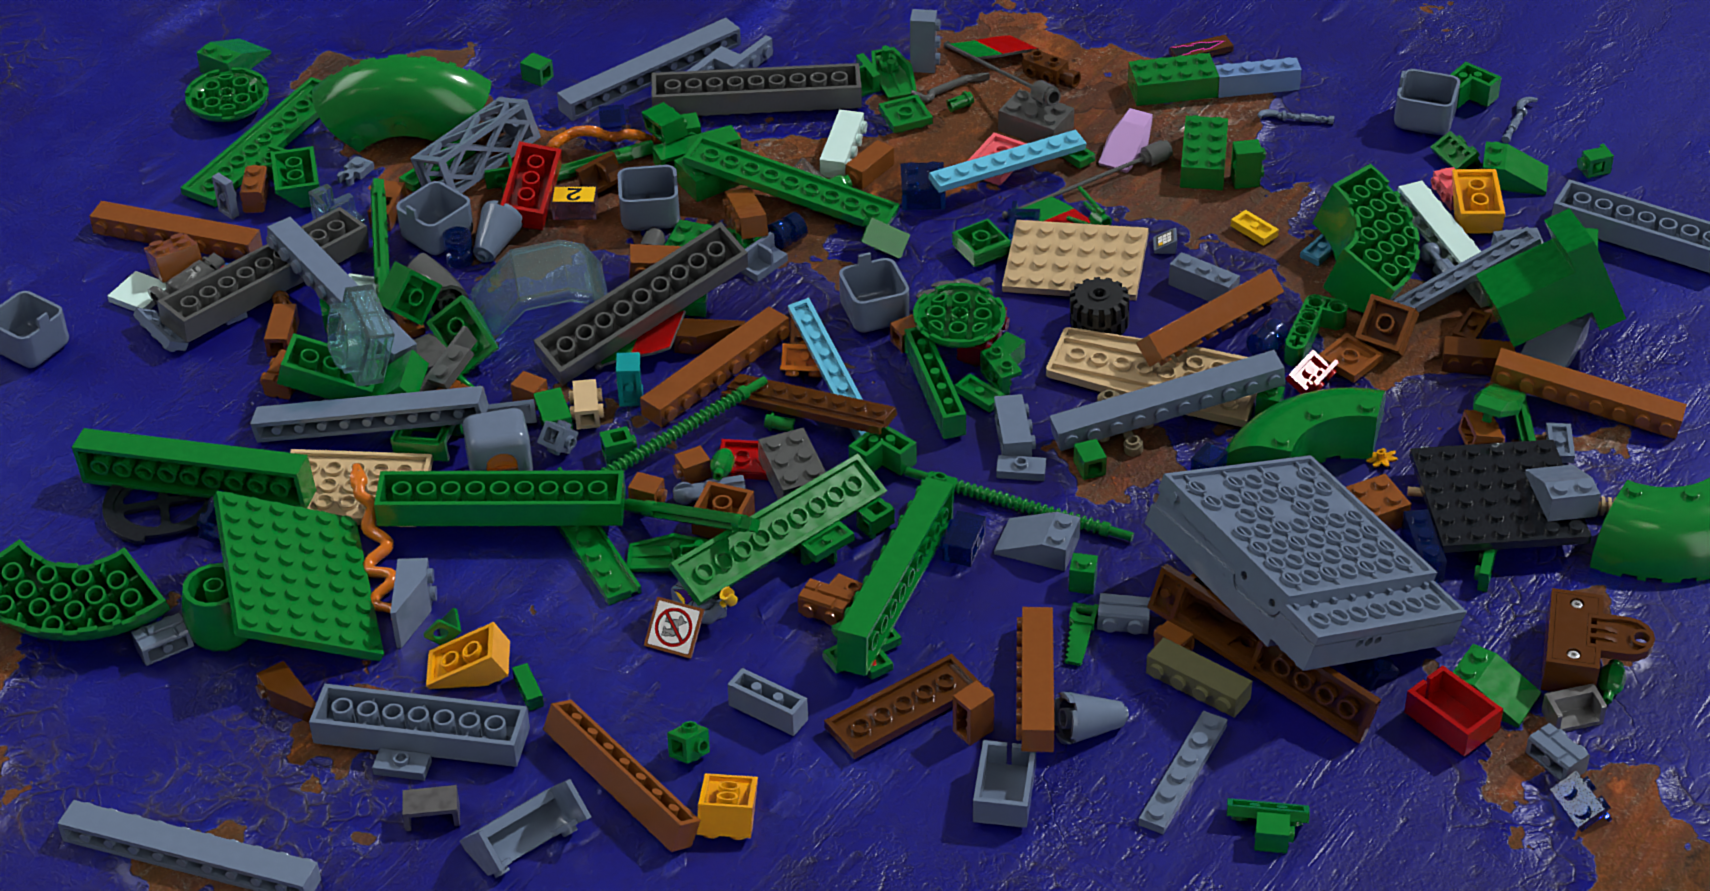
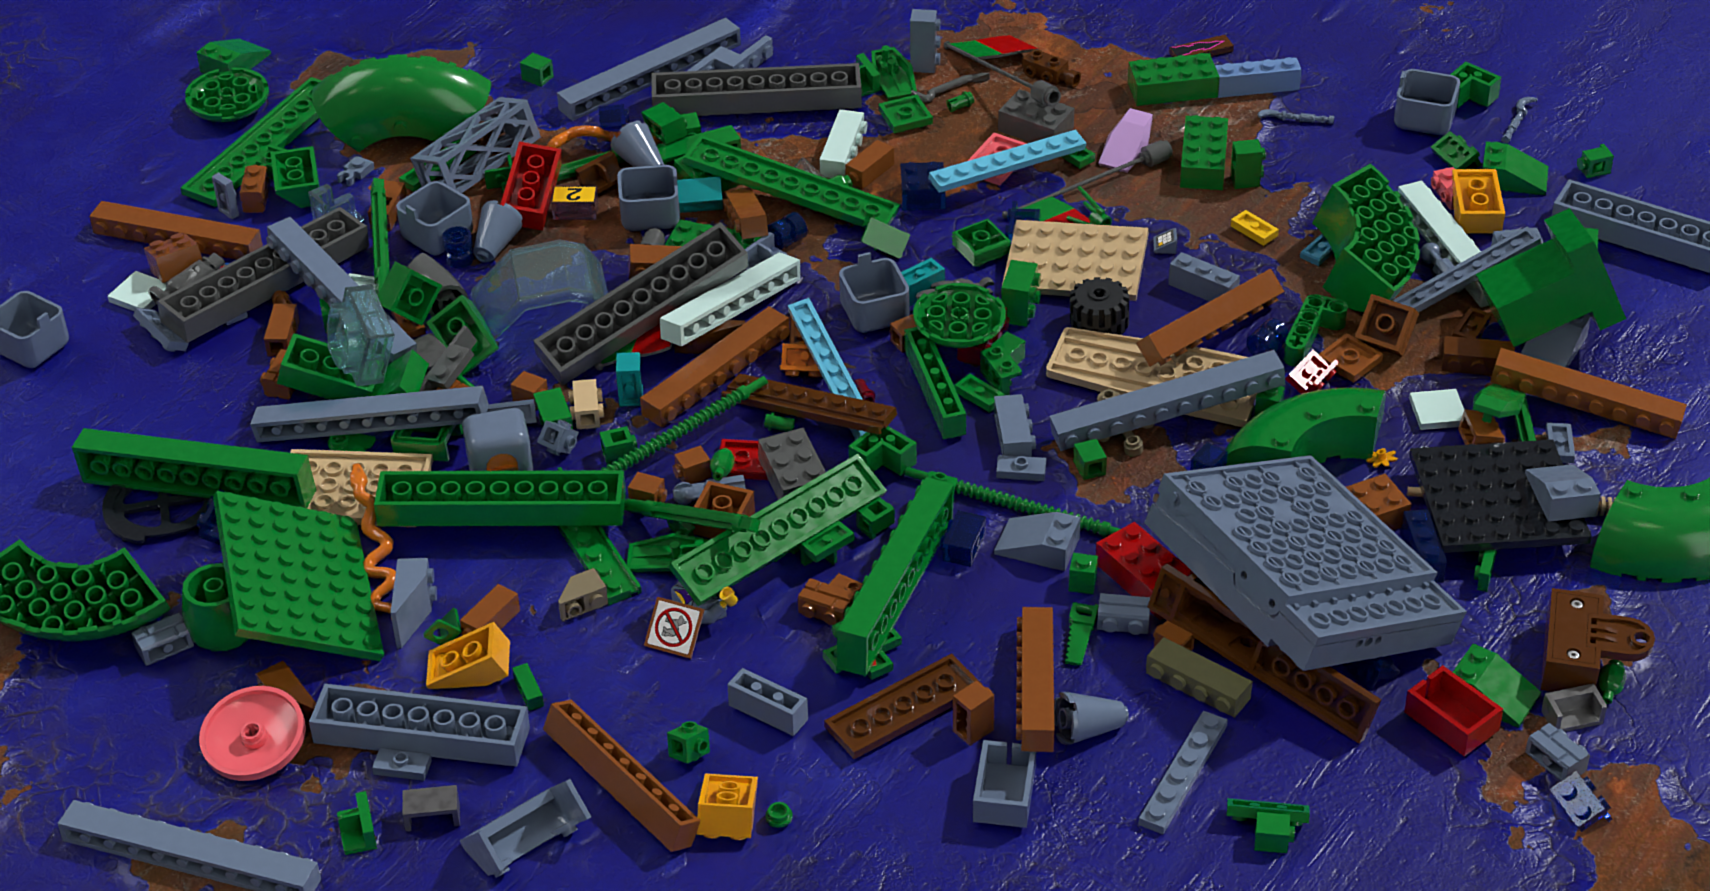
(252, 733): none -> coral dish
(351, 442): none -> green plate
(357, 827): none -> green panel
(497, 606): none -> dark orange brick
(582, 594): none -> dark tan slope
(636, 145): none -> sand blue cone
(681, 528): none -> green piece
(700, 194): none -> teal panel
(729, 299): none -> light aqua brick
(779, 815): none -> green plate
(866, 393): none -> dark red pin
(922, 277): none -> teal panel
(1020, 291): none -> green brick
(1135, 560): none -> red brick
(1437, 408): none -> light aqua tile

